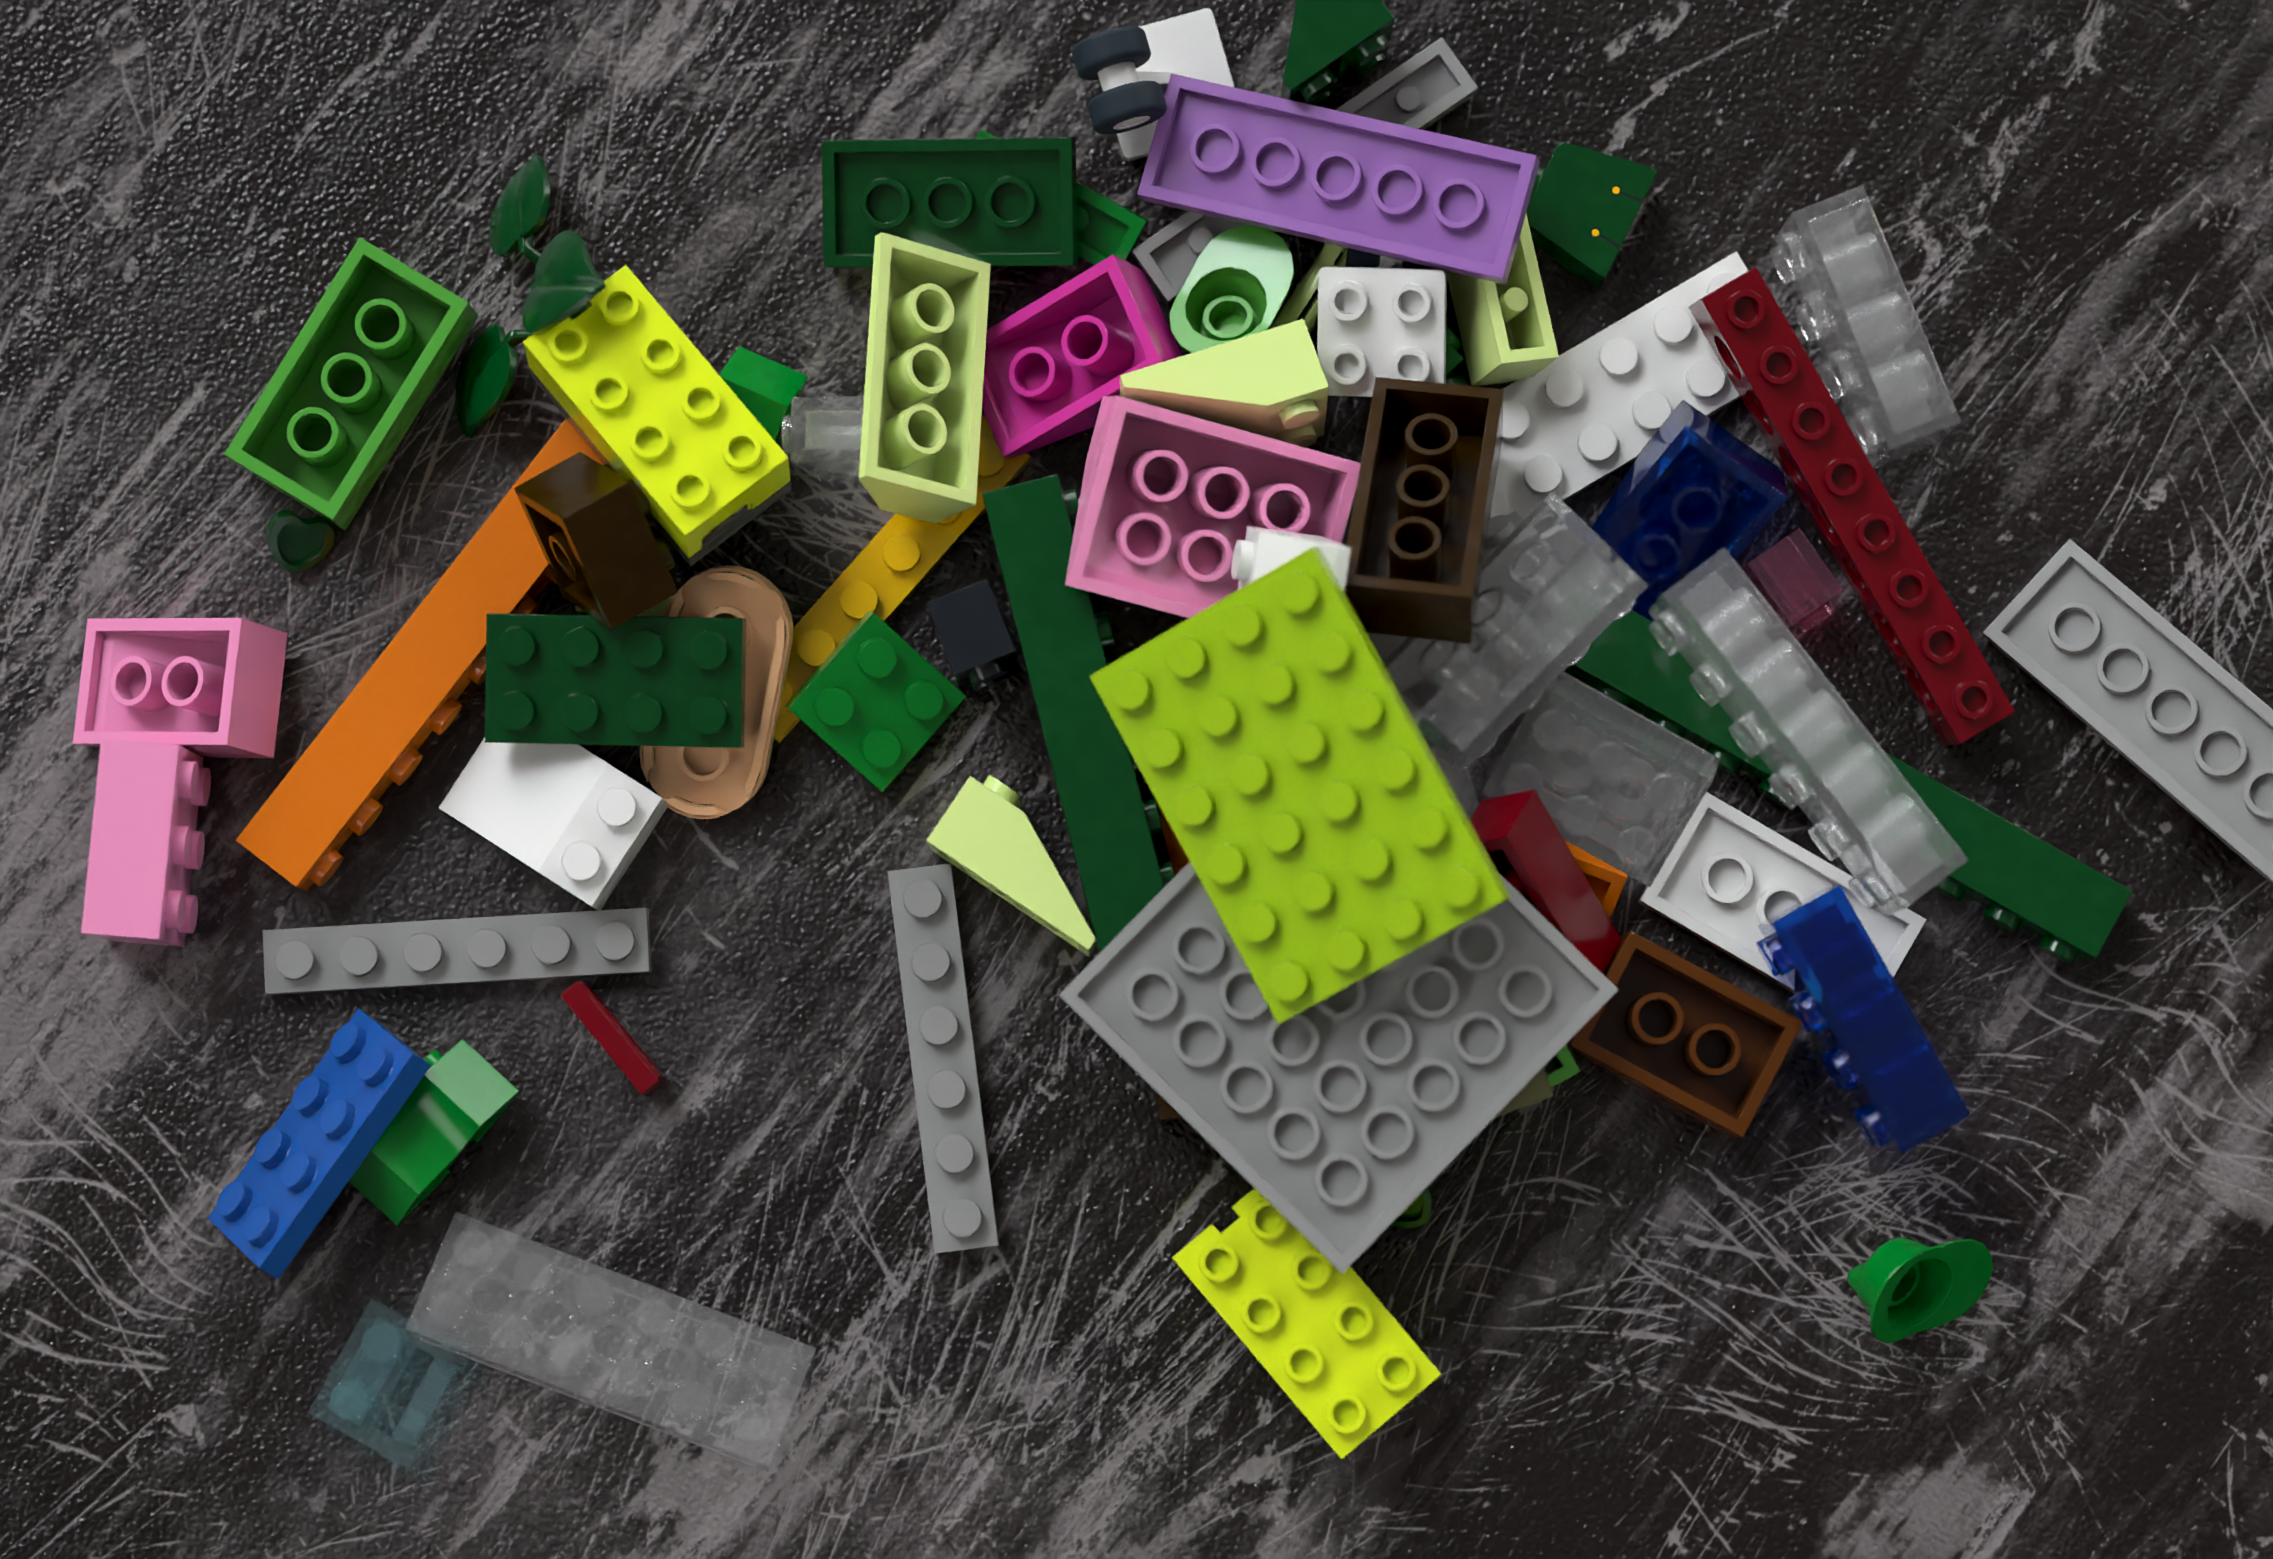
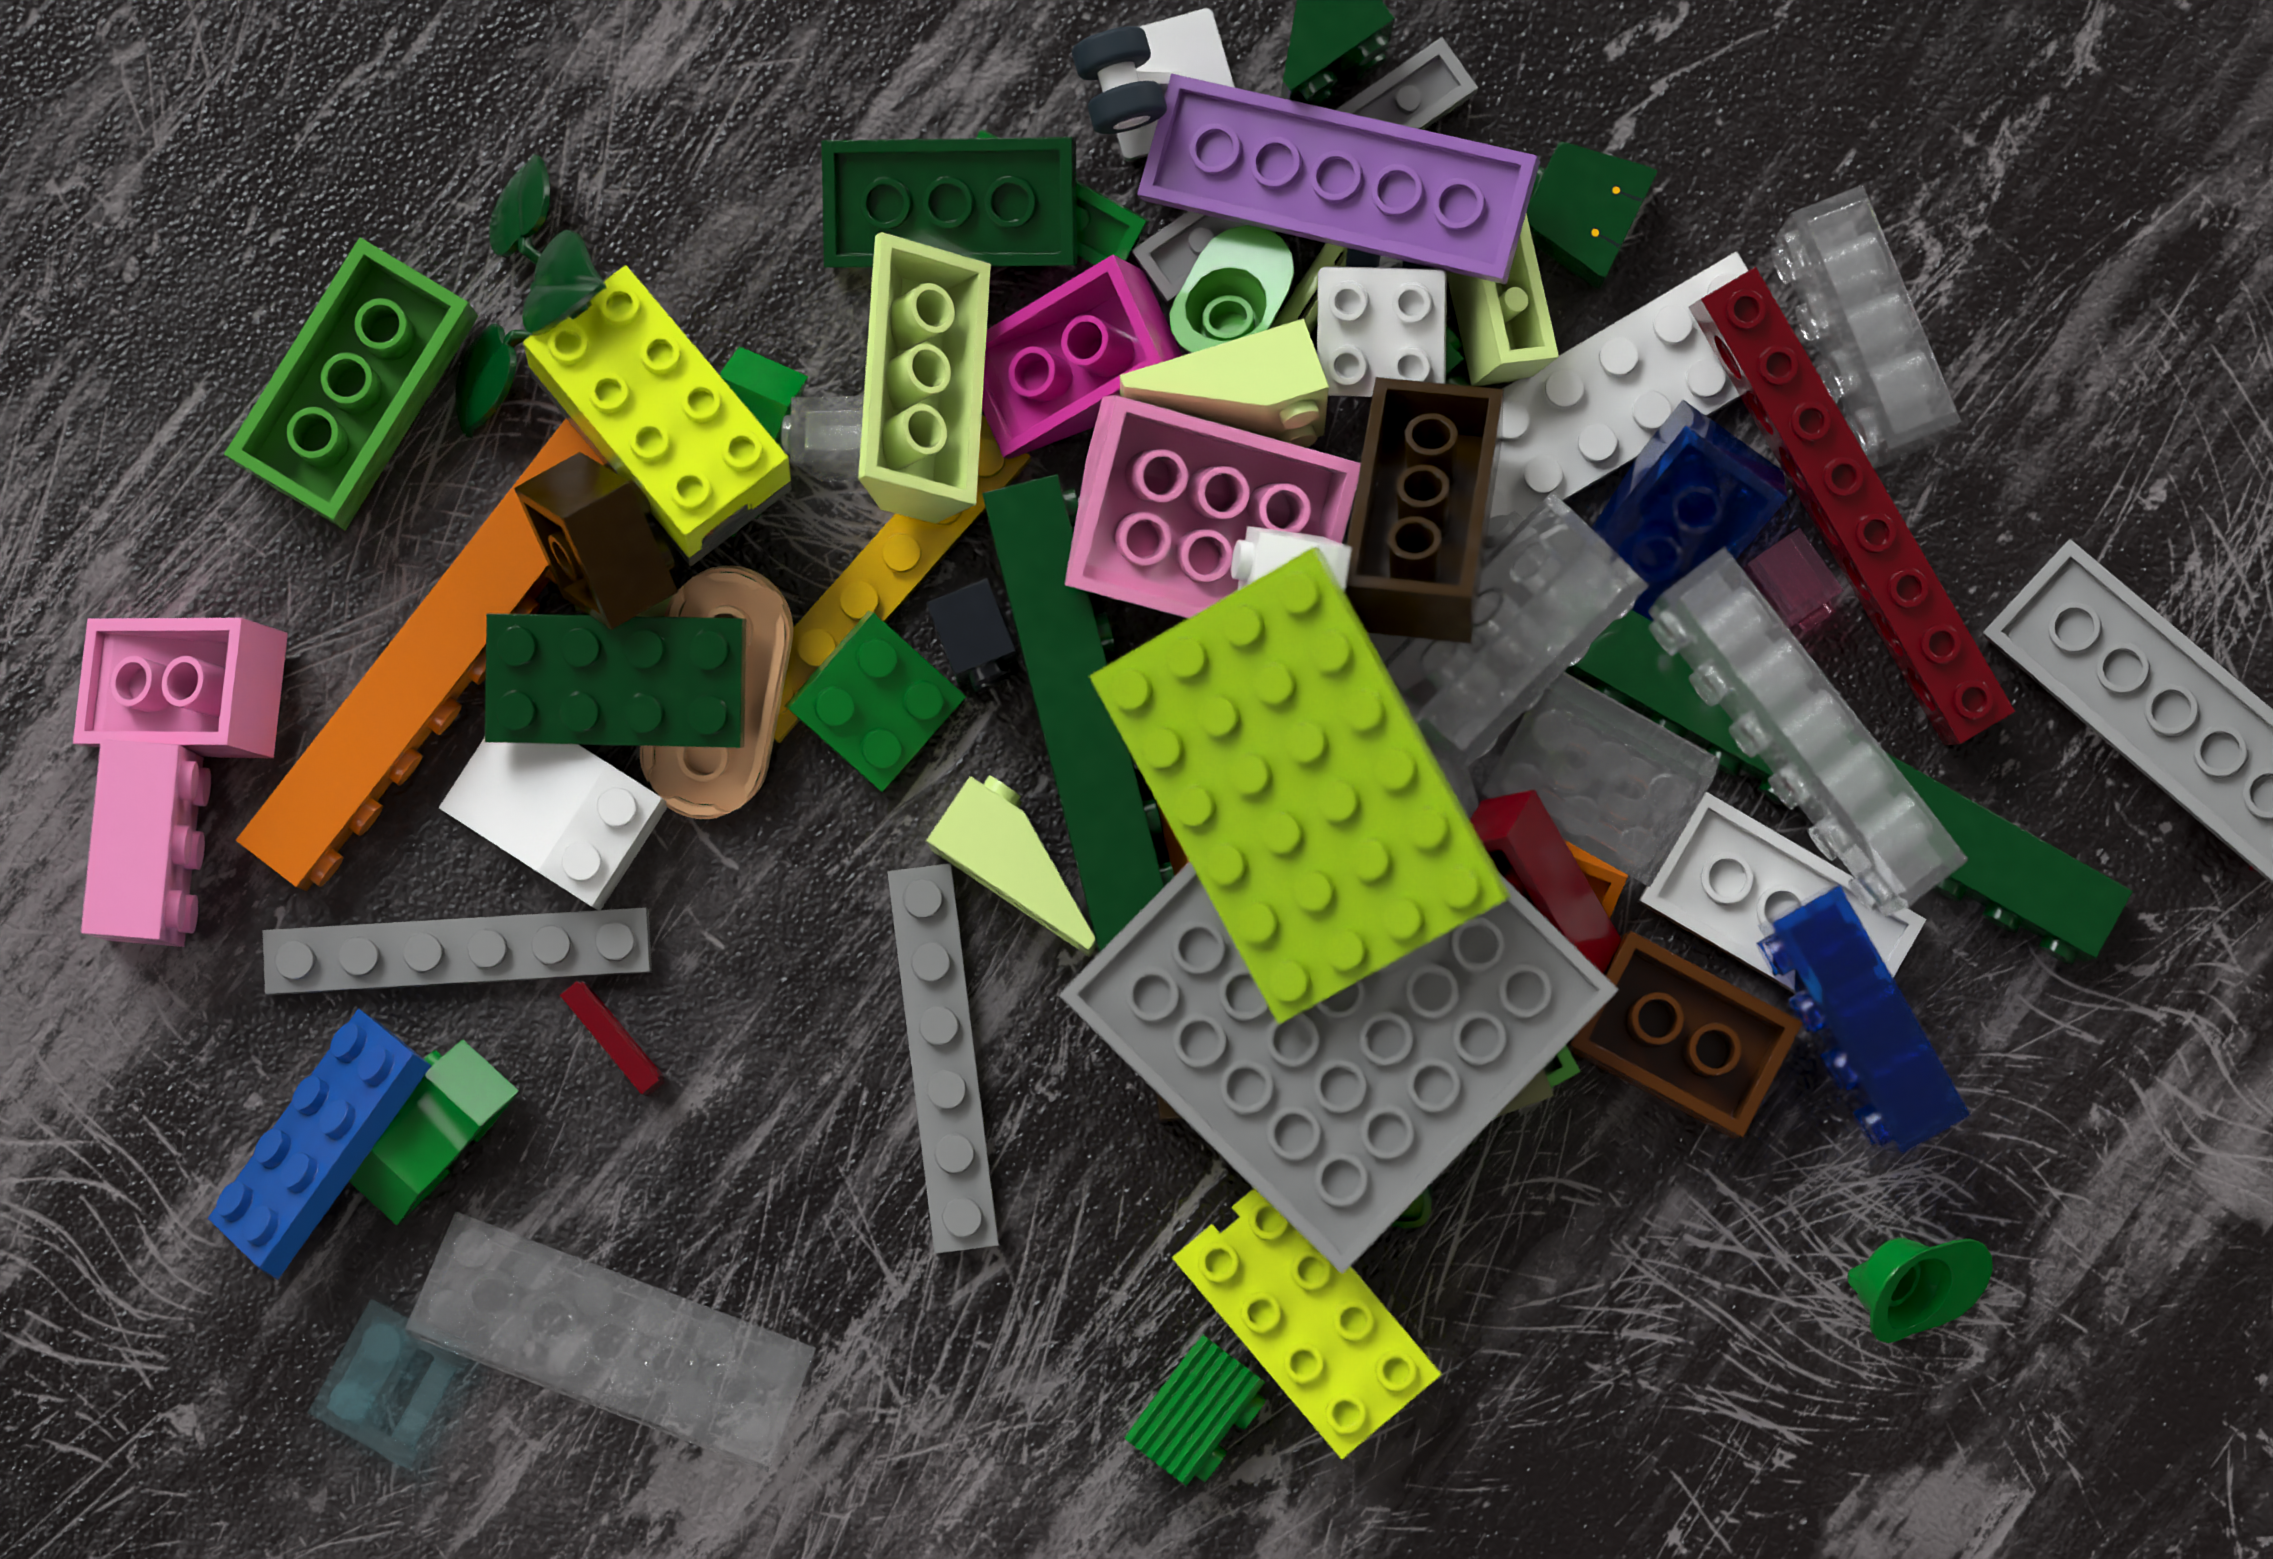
(297, 541): dark green piece -> none
(1196, 1411): none -> green brick

